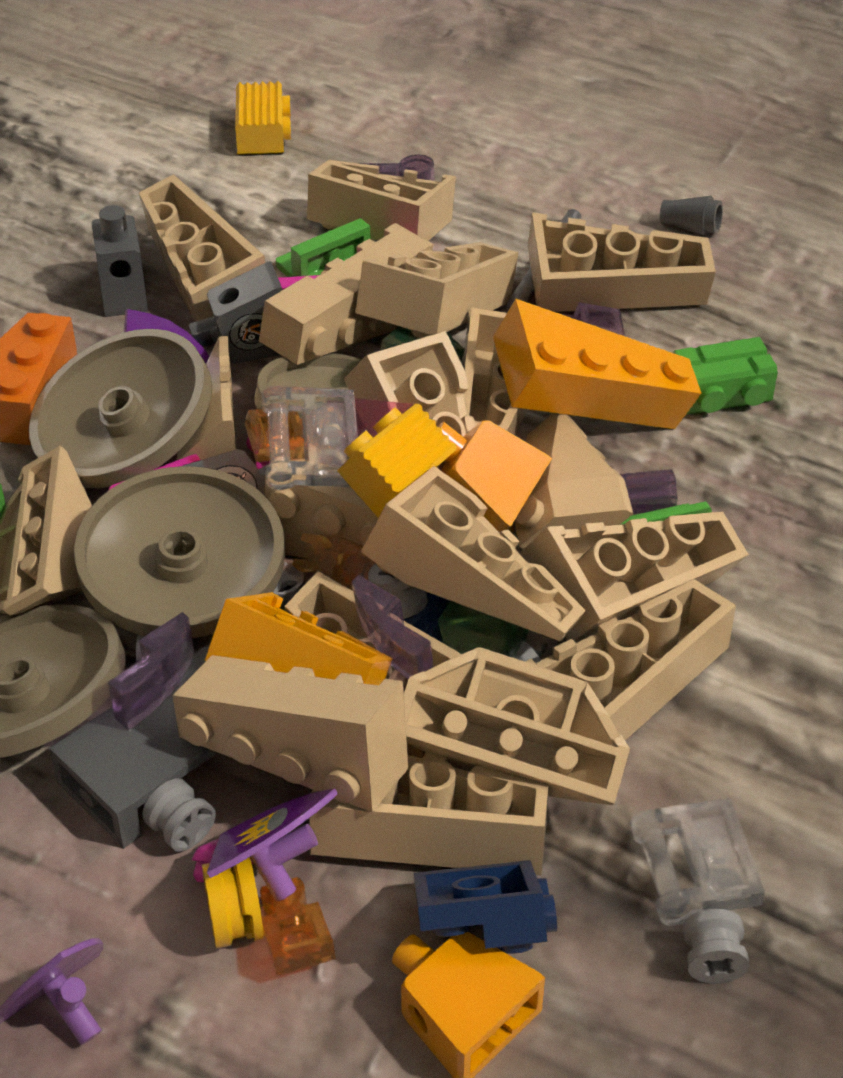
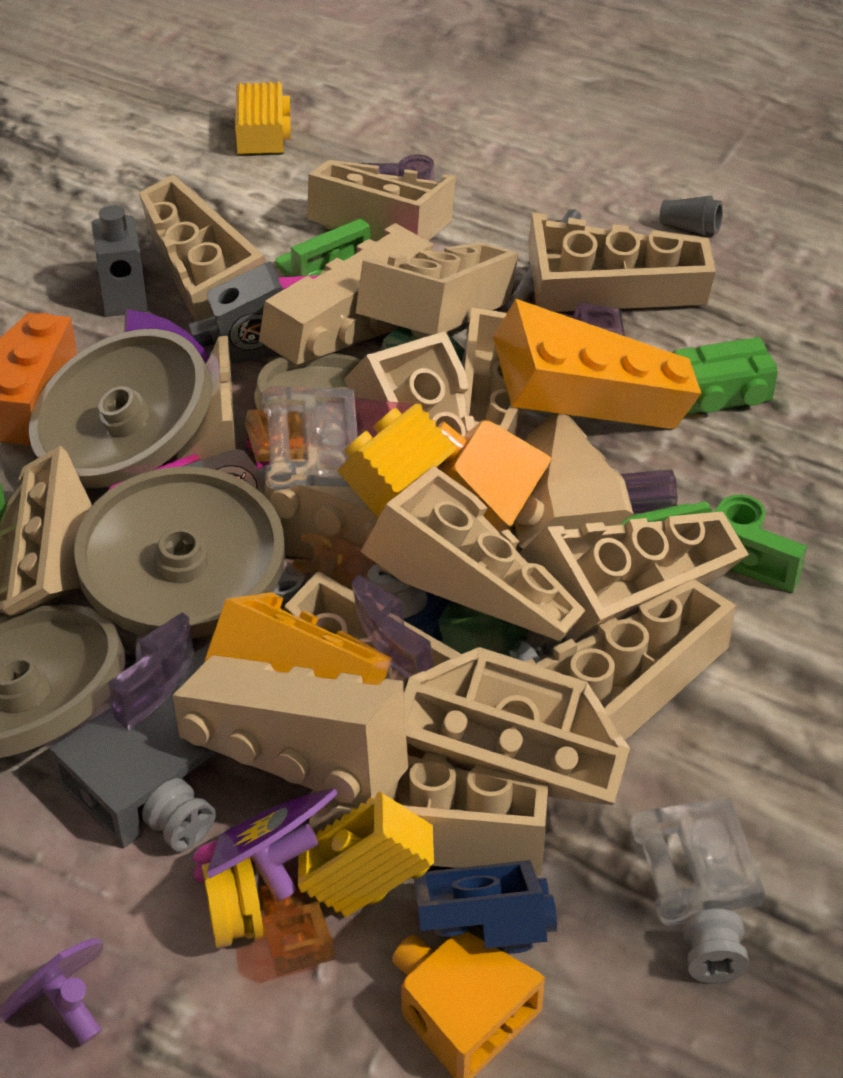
(366, 855): none -> yellow brick
(771, 556): none -> bright green plate

